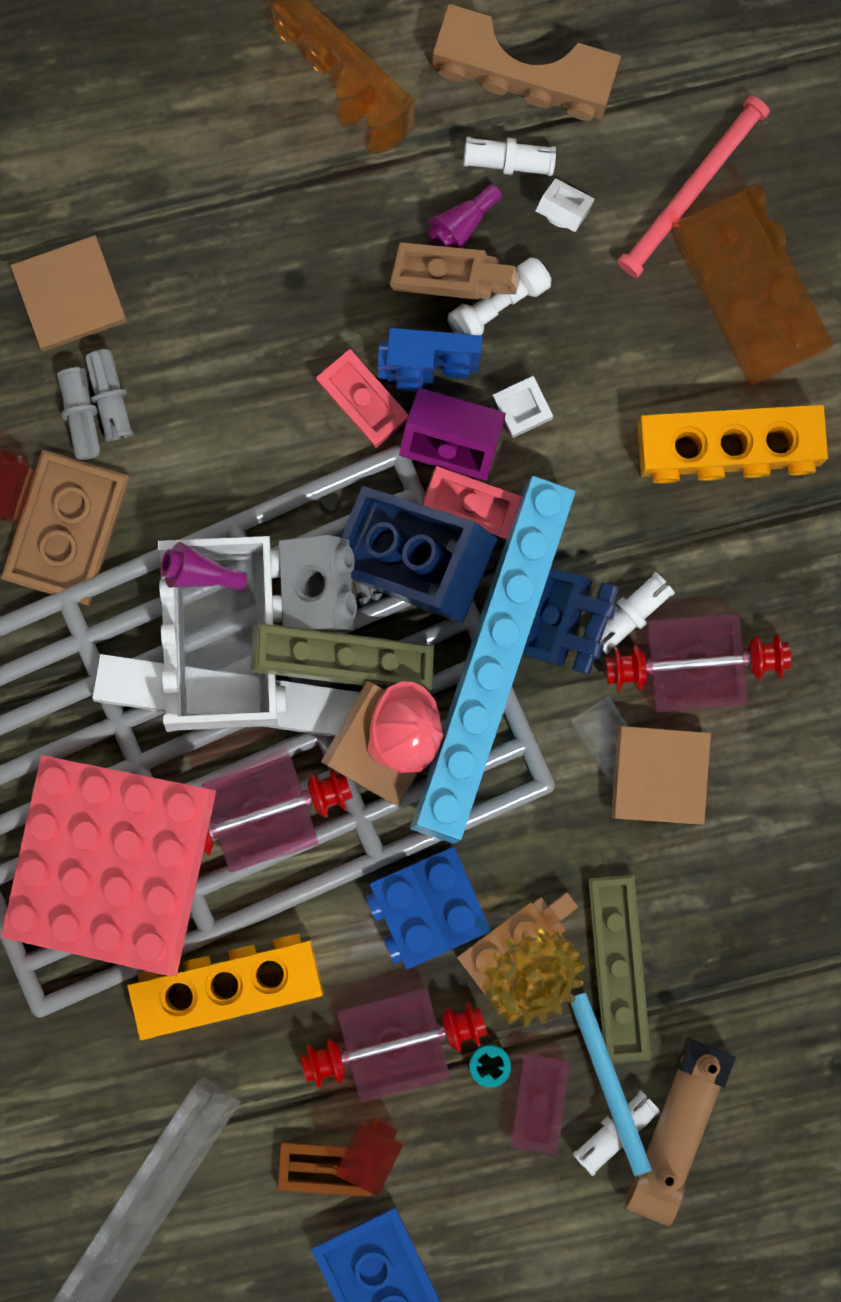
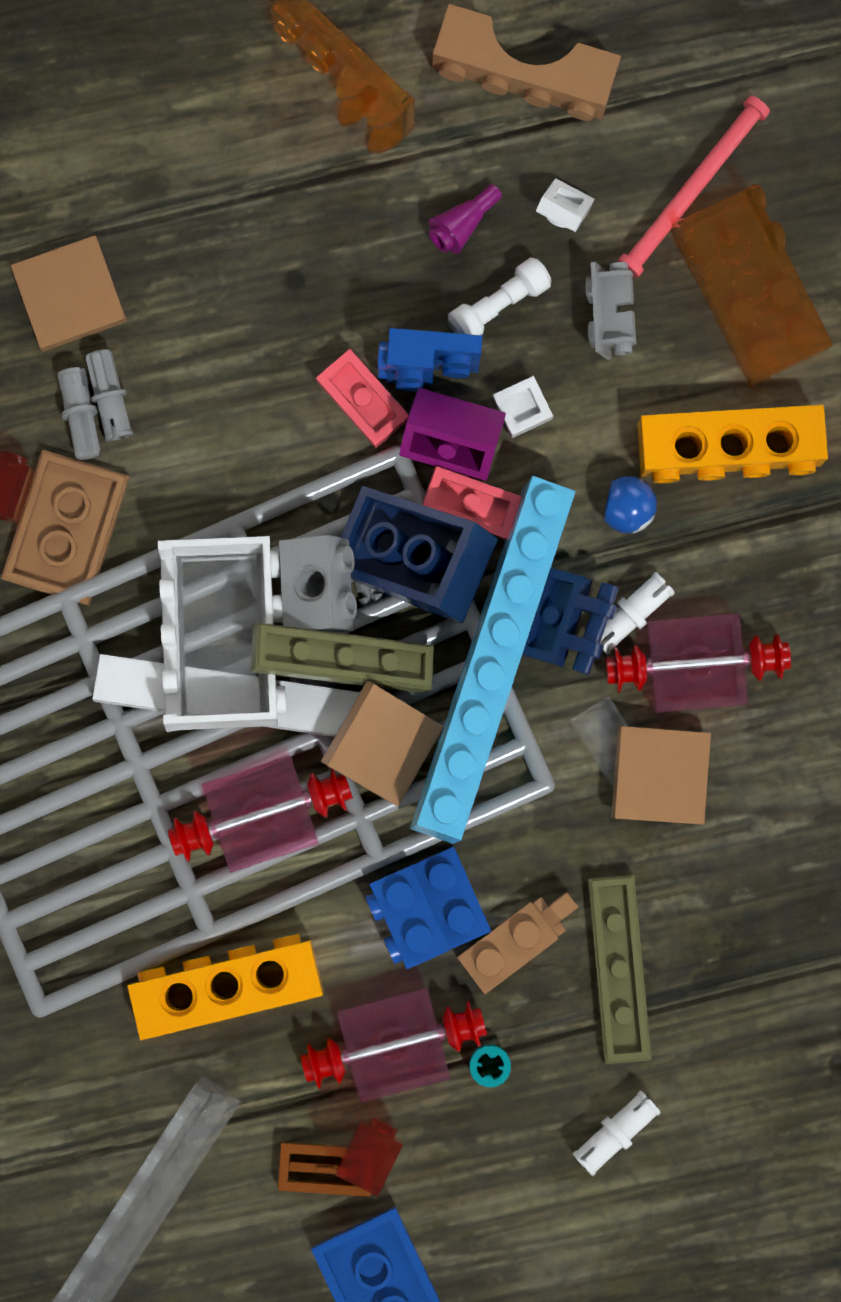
(109, 865): coral plate -> none
(190, 568): magenta cone -> none
(405, 728): coral piece -> none
(451, 272): medium nougat hinge -> none
(509, 156): white pin -> none
(534, 977): clear yellow gear -> none
(540, 1103): clear pink plate -> none
(607, 292): none -> light grey hinge
(610, 1085): medium azure bar -> none
(630, 505): none -> blue piece
(679, 1131): medium nougat piece -> none

